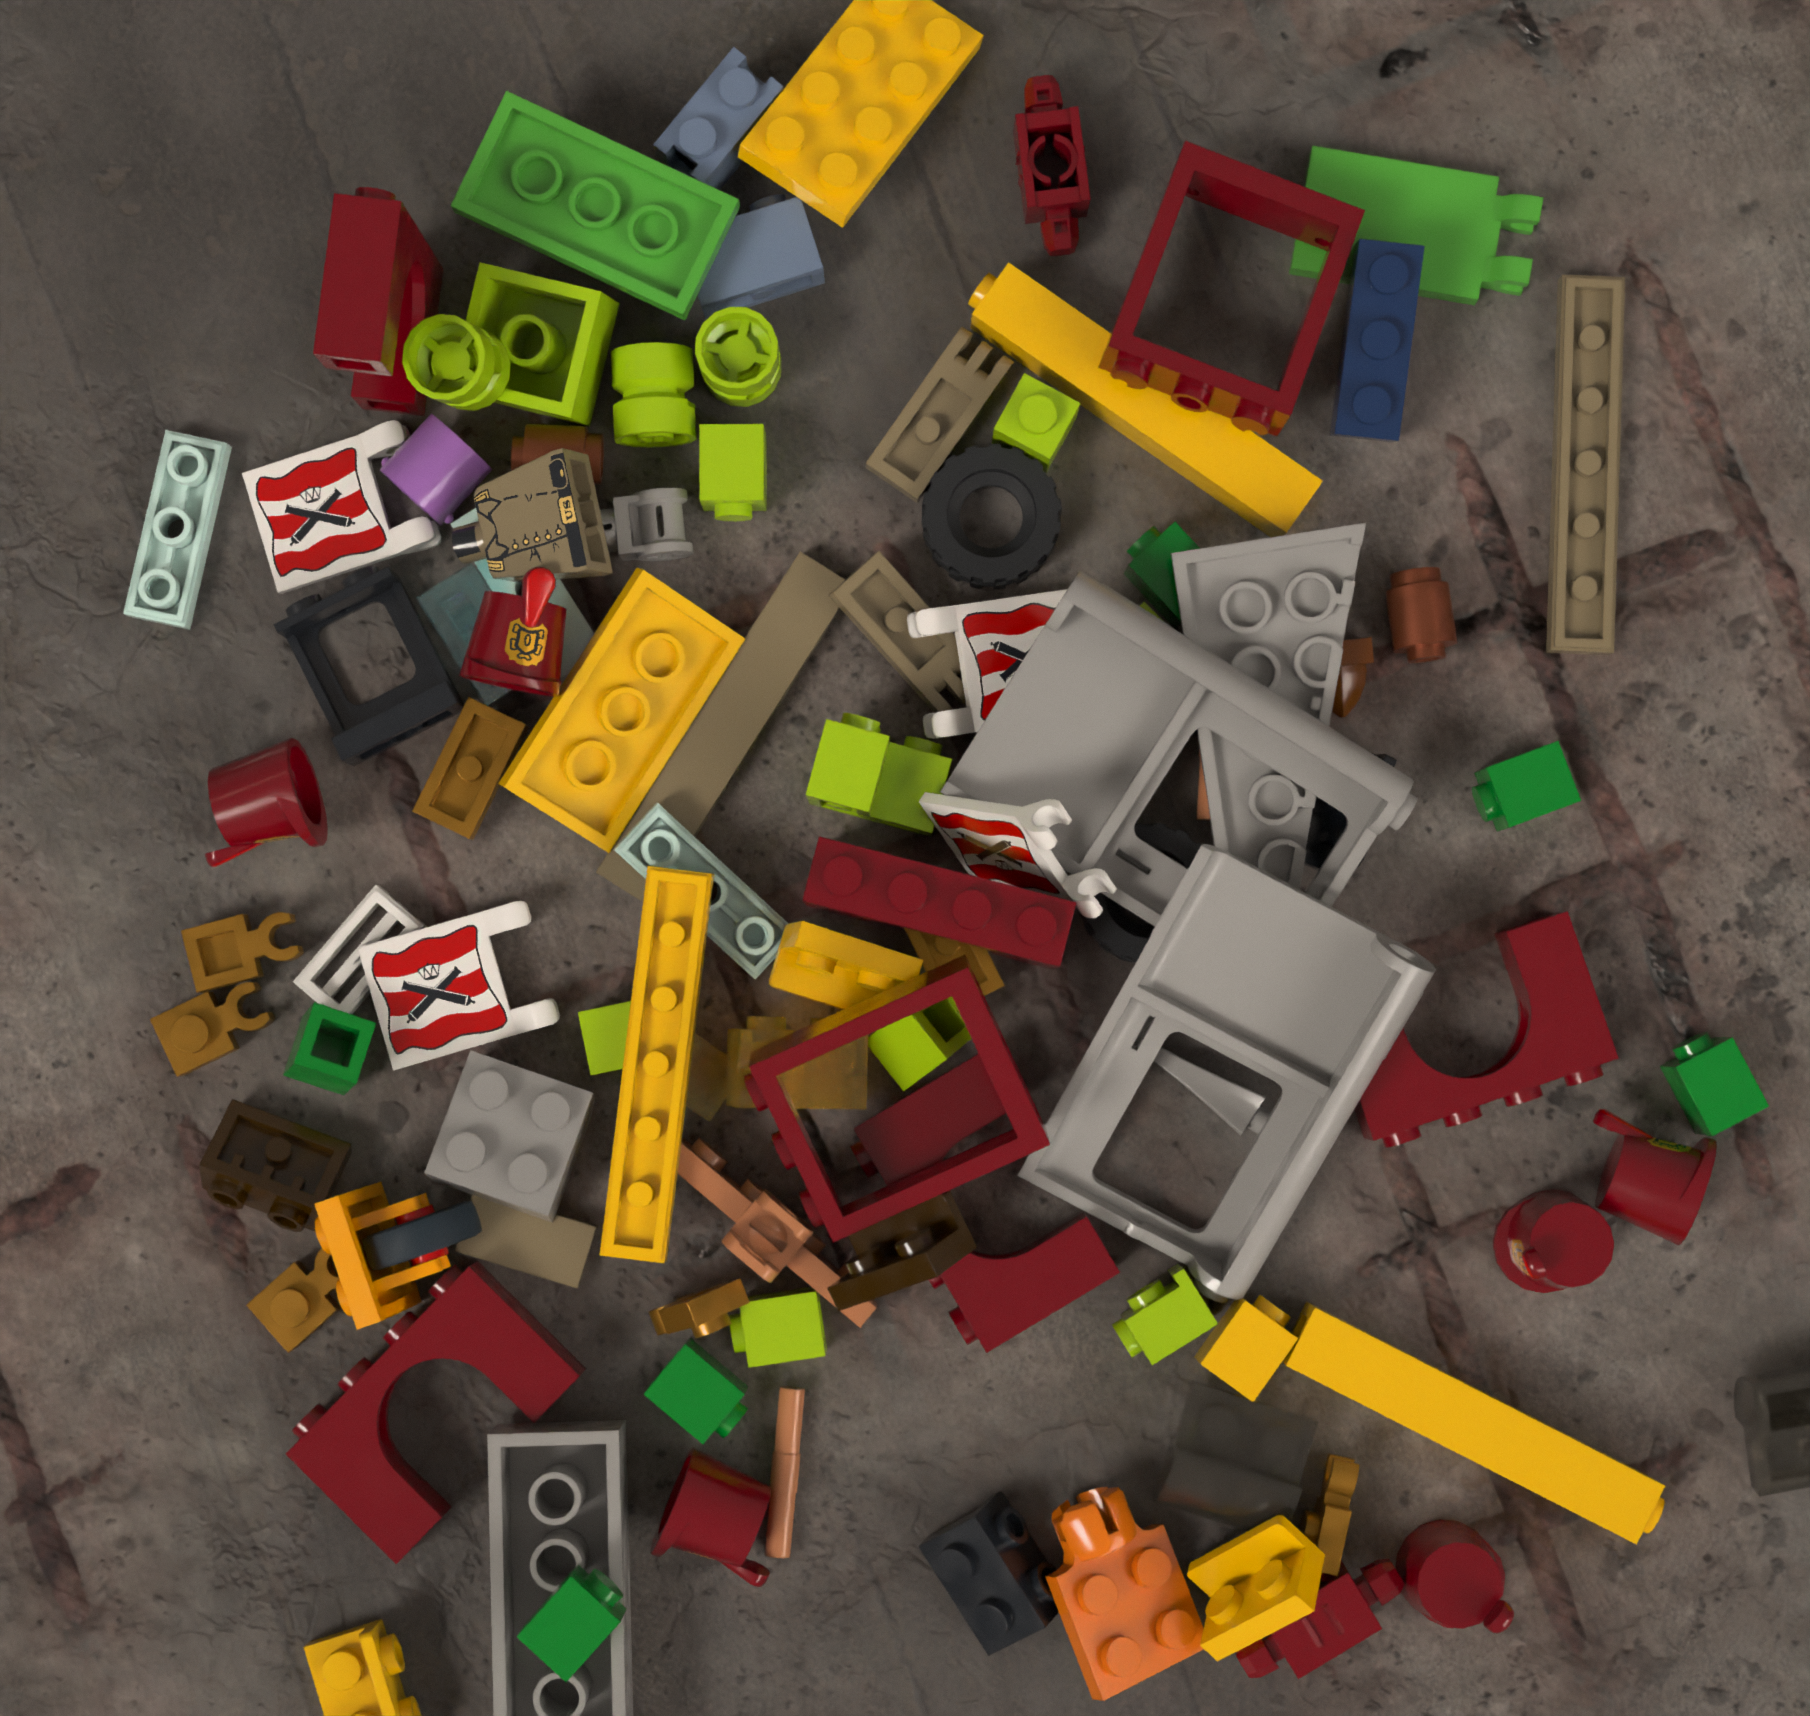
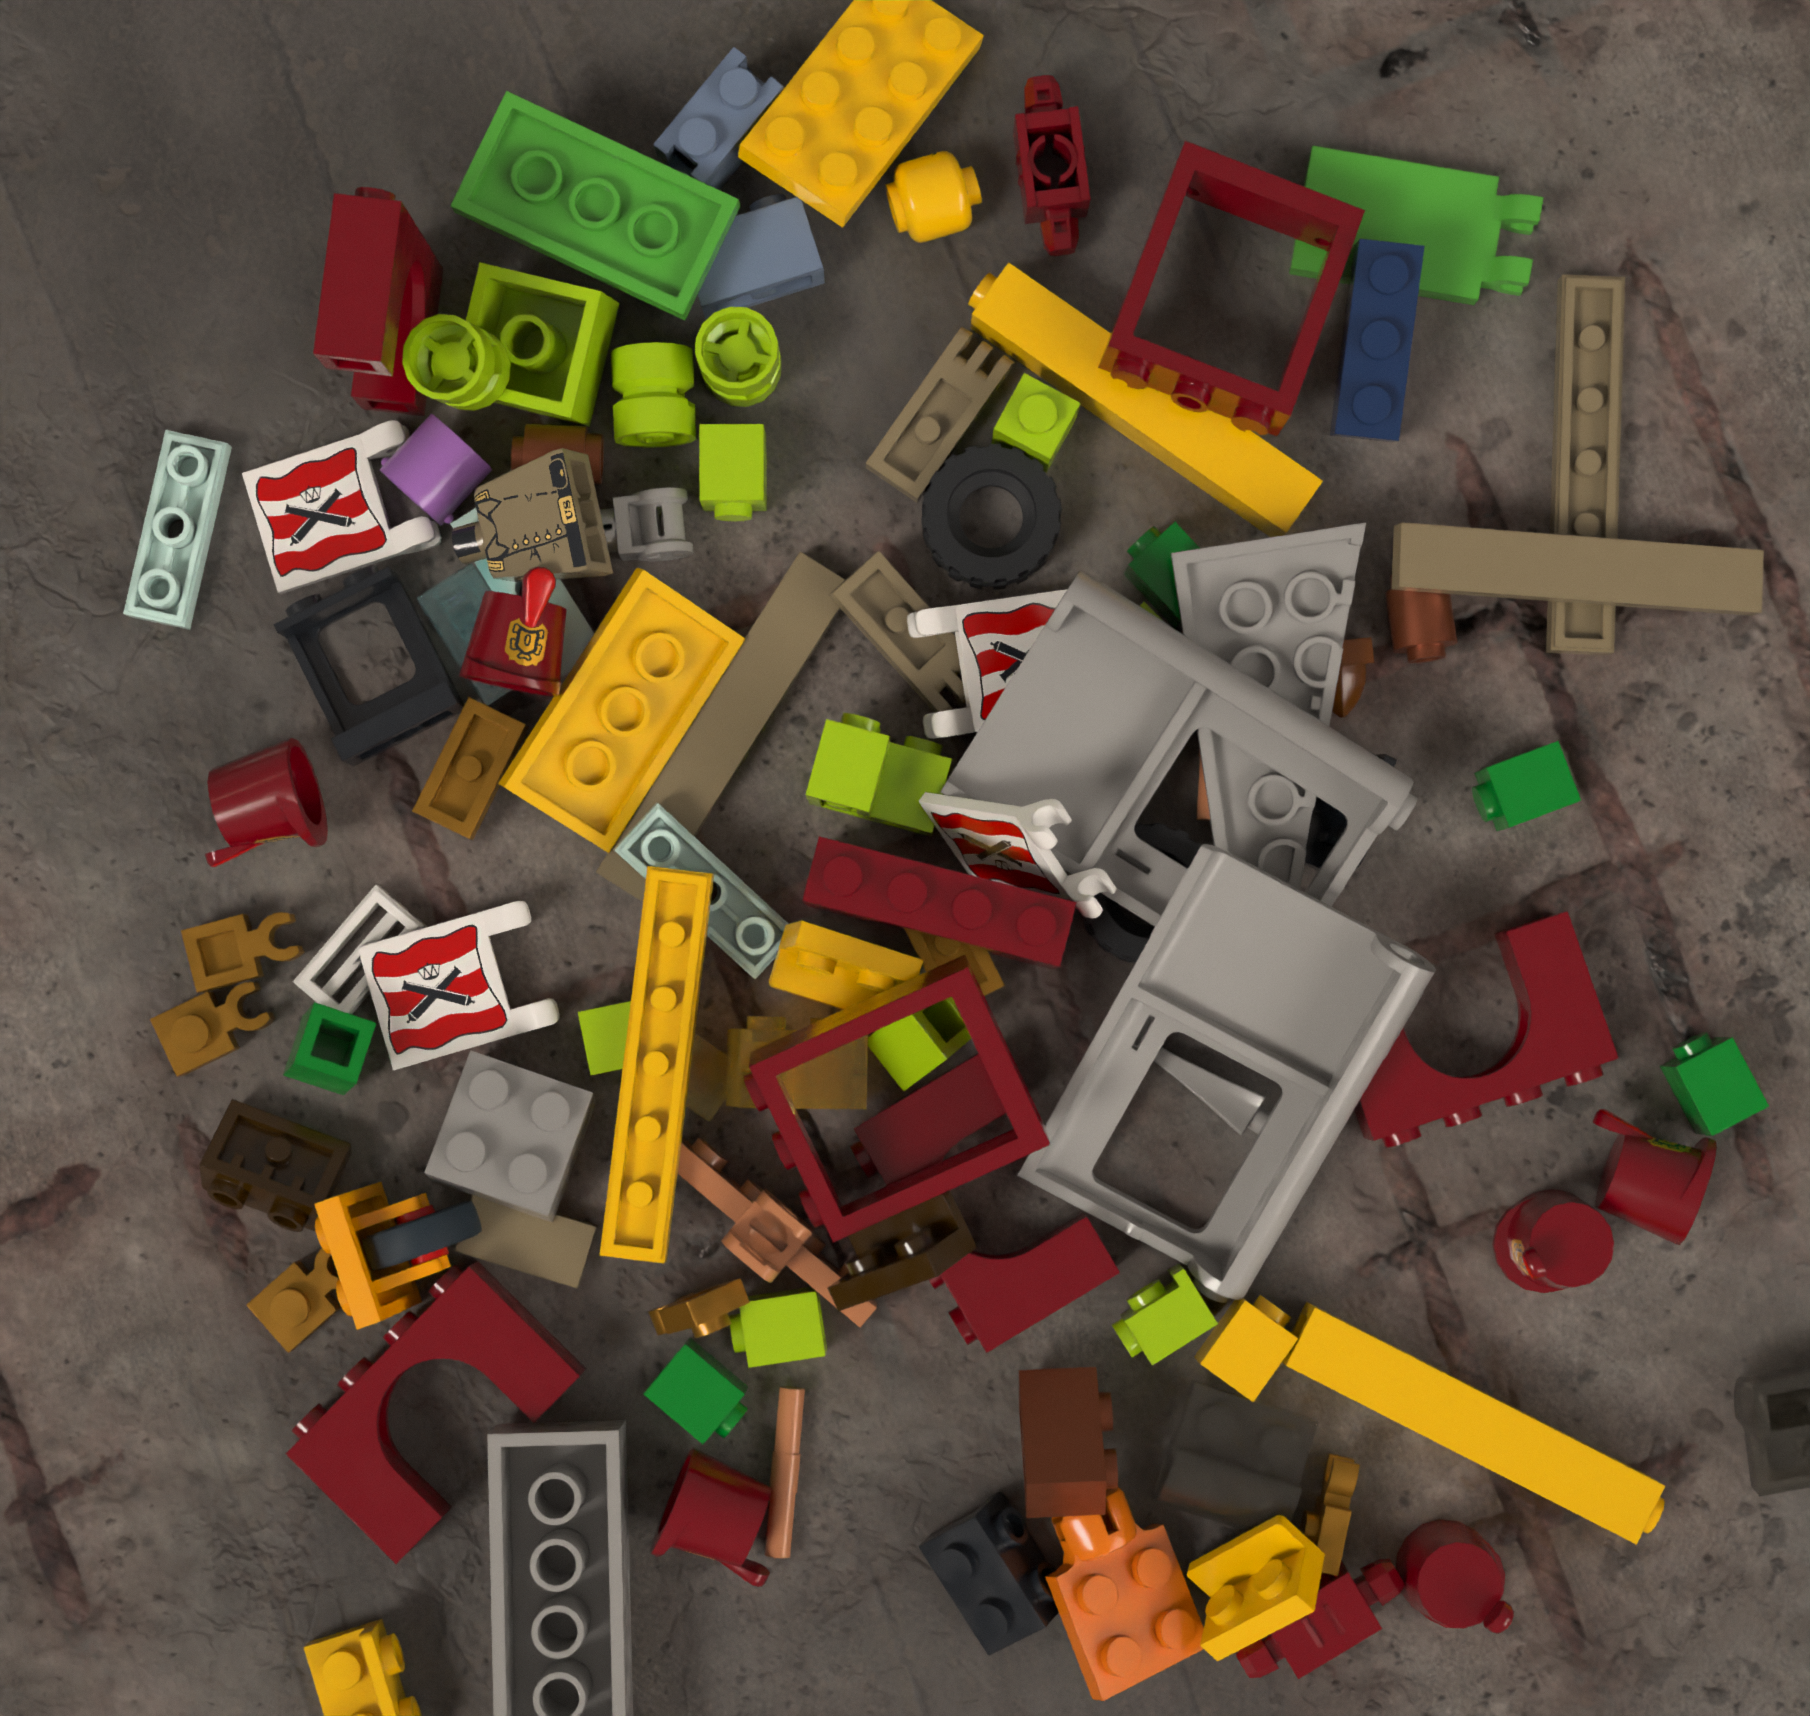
(573, 1621): green brick -> none
(932, 196): none -> yellow head
(1063, 1442): none -> copper brick
(1576, 569): none -> dark tan tile

